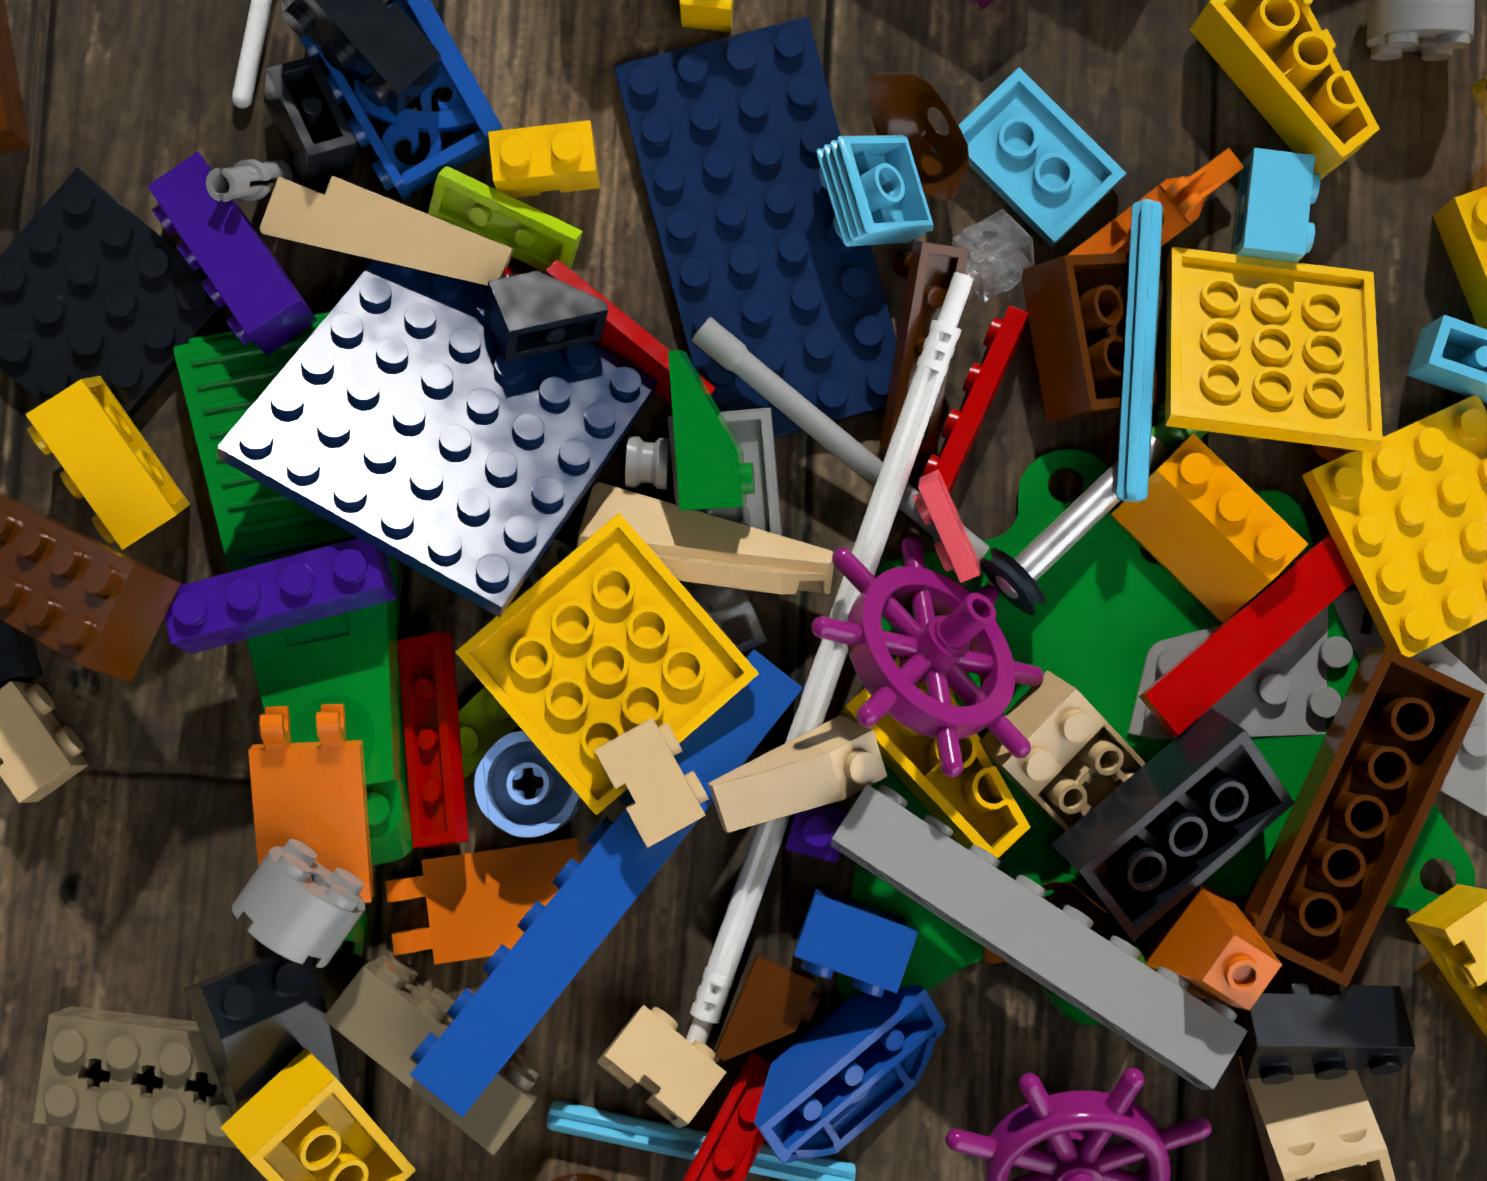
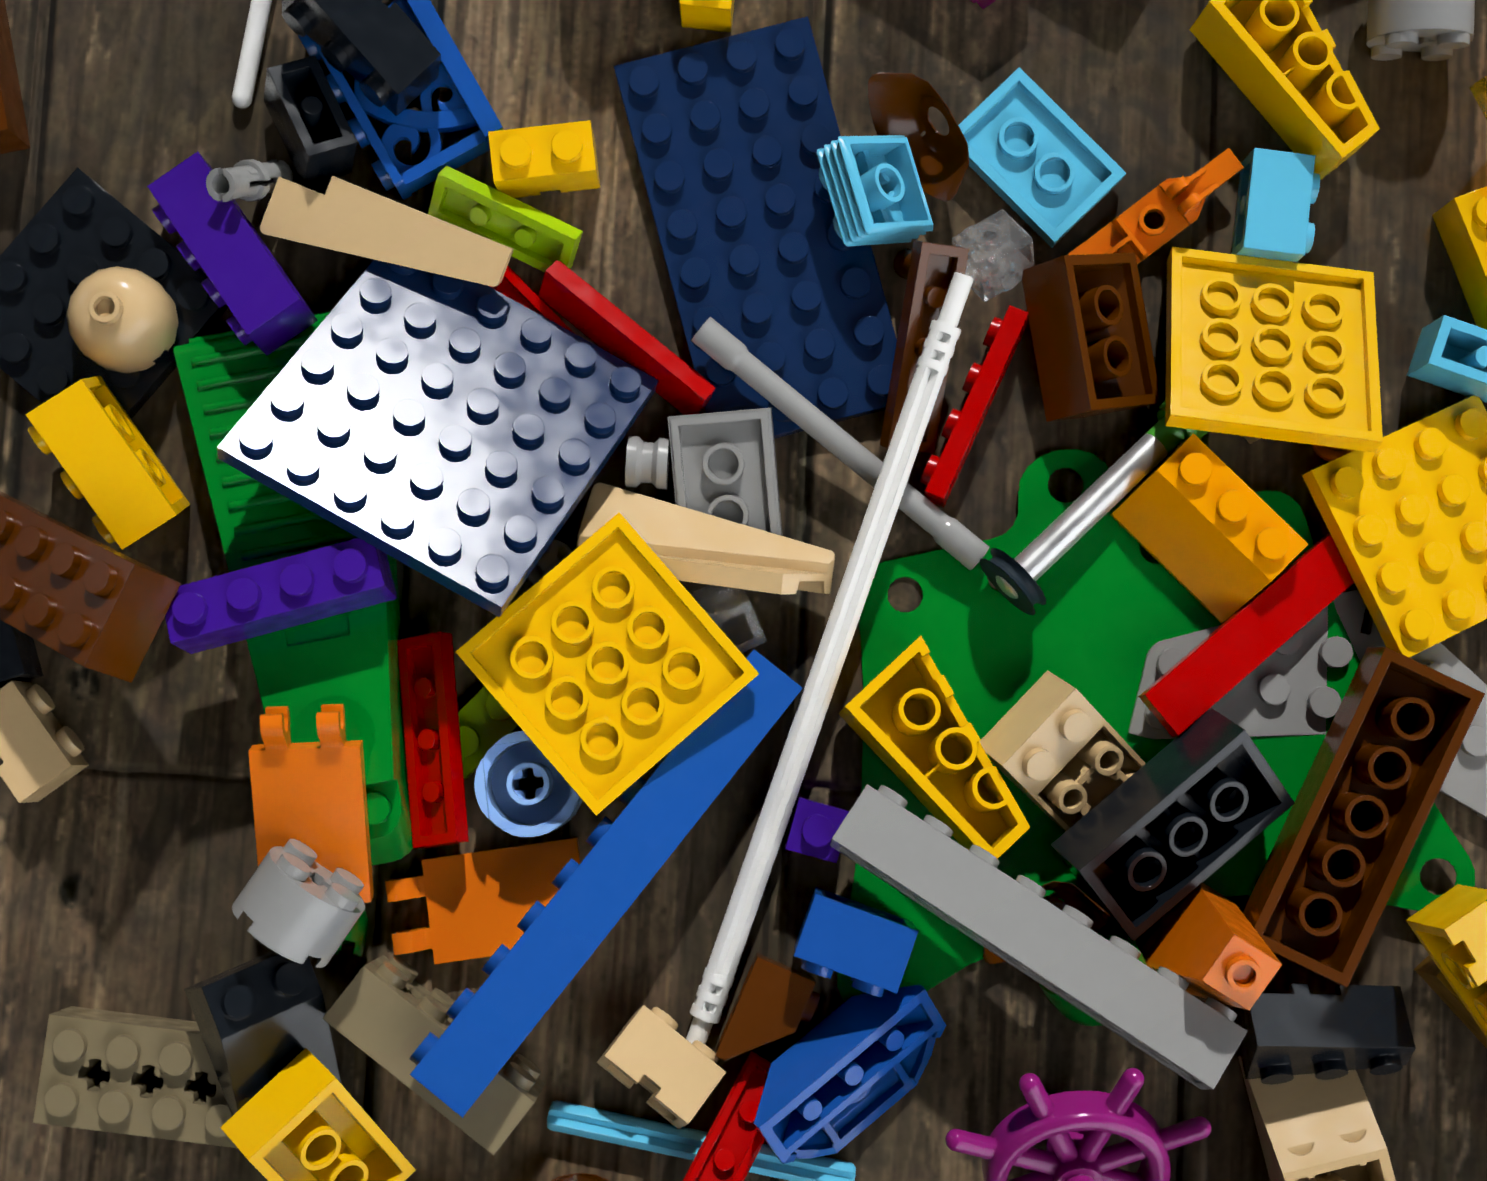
(122, 319): none -> tan cylinder
(541, 315): black slope -> none
(661, 792): tan brick -> none
(706, 451): green slope -> none
(799, 775): tan slope -> none
(930, 652): magenta piece -> none
(955, 546): coral plate -> none
(1139, 351): medium azure axle -> none

